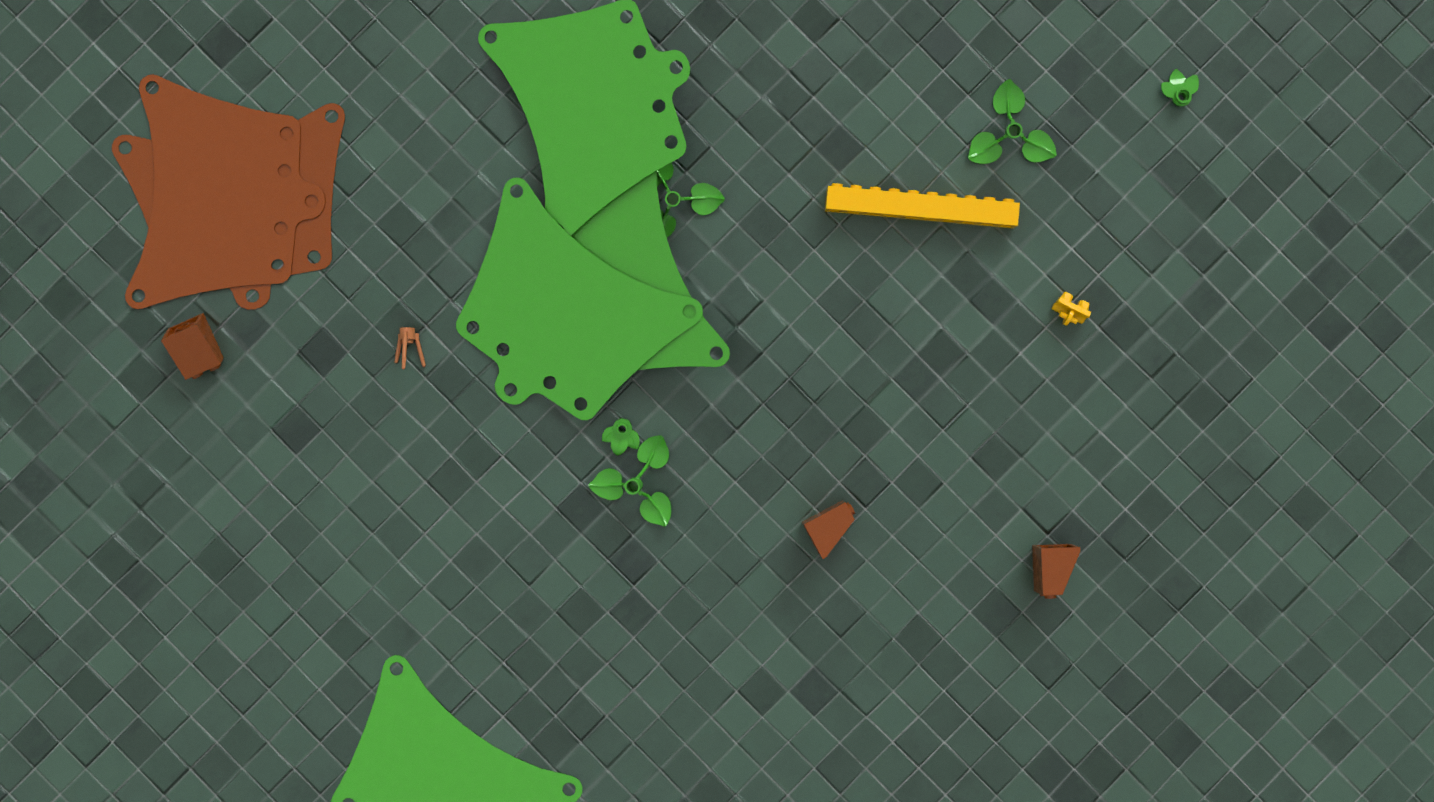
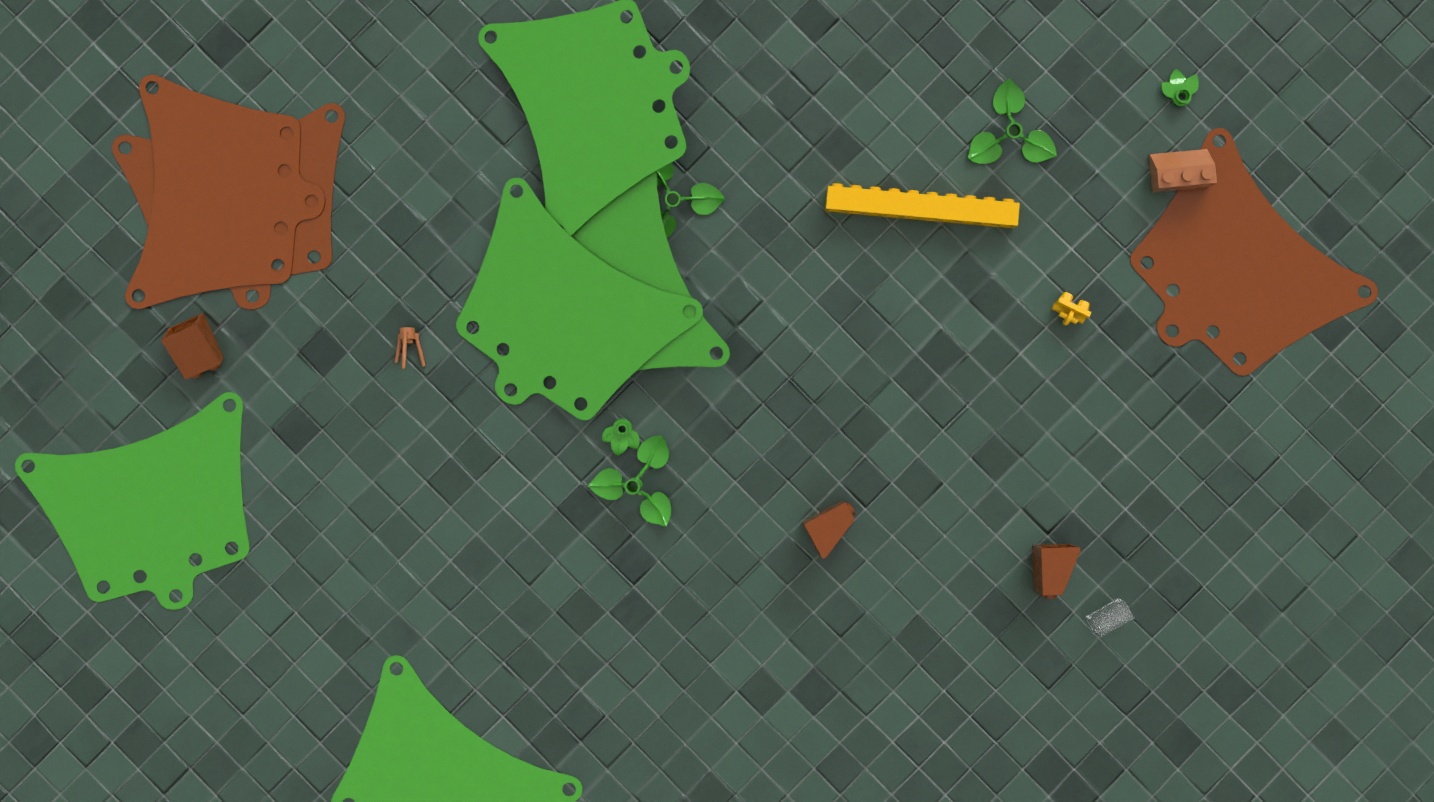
(149, 505): none -> bright green piece
(1109, 617): none -> clear brick
(1182, 170): none -> nougat slope
(1241, 269): none -> dark orange piece

